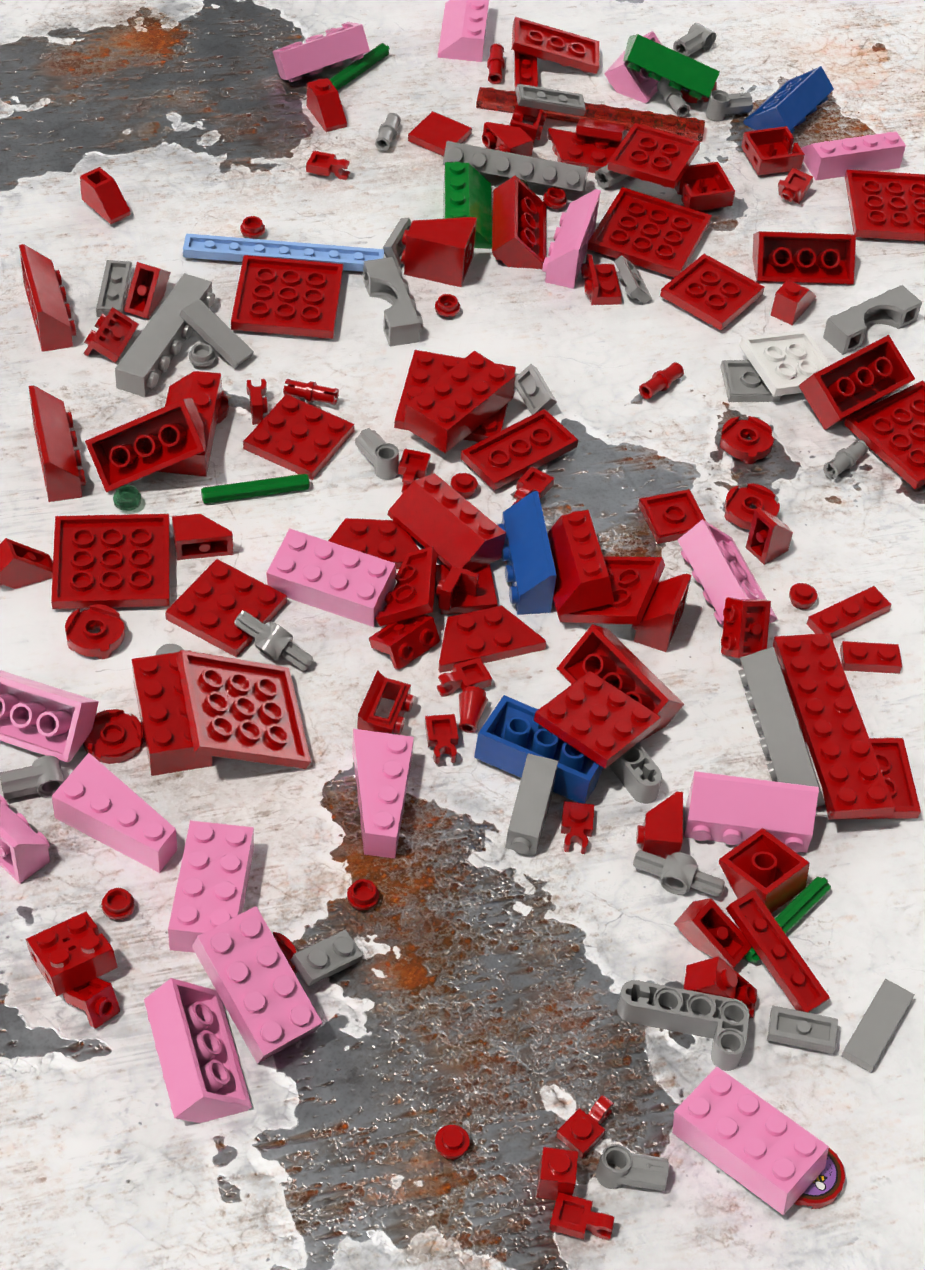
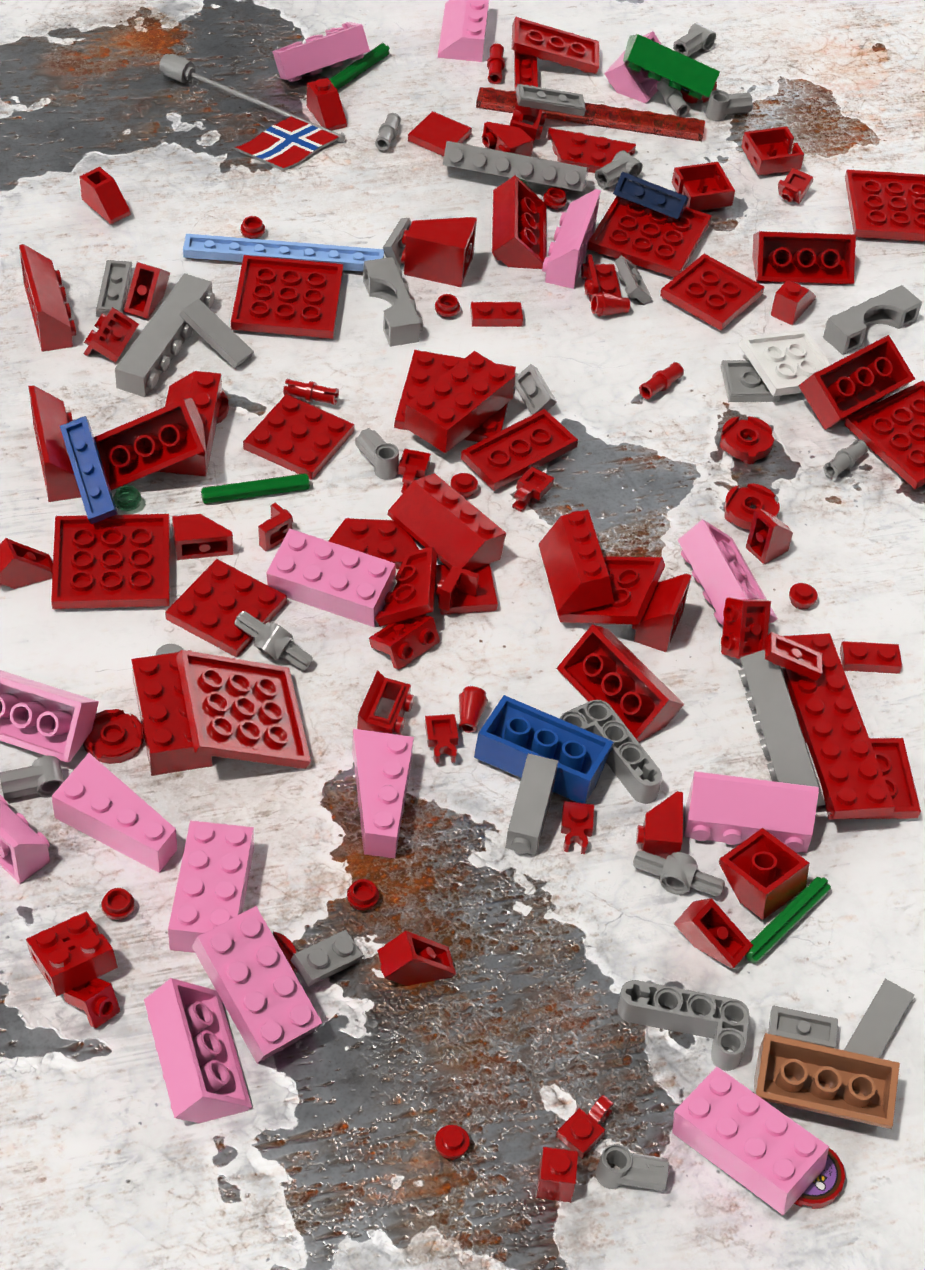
(88, 470): none -> blue plate
(95, 644): red plate -> none
(201, 355): light grey plate -> none
(258, 403): red plate -> none
(275, 529): none -> red bracket
(279, 145): none -> flag
(325, 163): red plate -> none
(415, 960): none -> red slope
(463, 675): red plate -> none
(468, 195): green slope -> none
(486, 634): red wing -> none
(496, 314): none -> red plate
(528, 557): blue slope -> none
(574, 1216): red plate -> none
(597, 719): red plate -> none
(600, 129): red tile -> none
(608, 304): none -> red cone
(651, 196): none -> dark blue plate
(654, 155): red plate -> none
(670, 514): red tile -> none
(719, 979): red slope -> none
(777, 952): red plate -> none
(792, 102): blue slope -> none
(793, 656): none -> red plate
(826, 1080): none -> nougat slope
(849, 613): red plate -> none
(864, 153): bright pink slope -> none

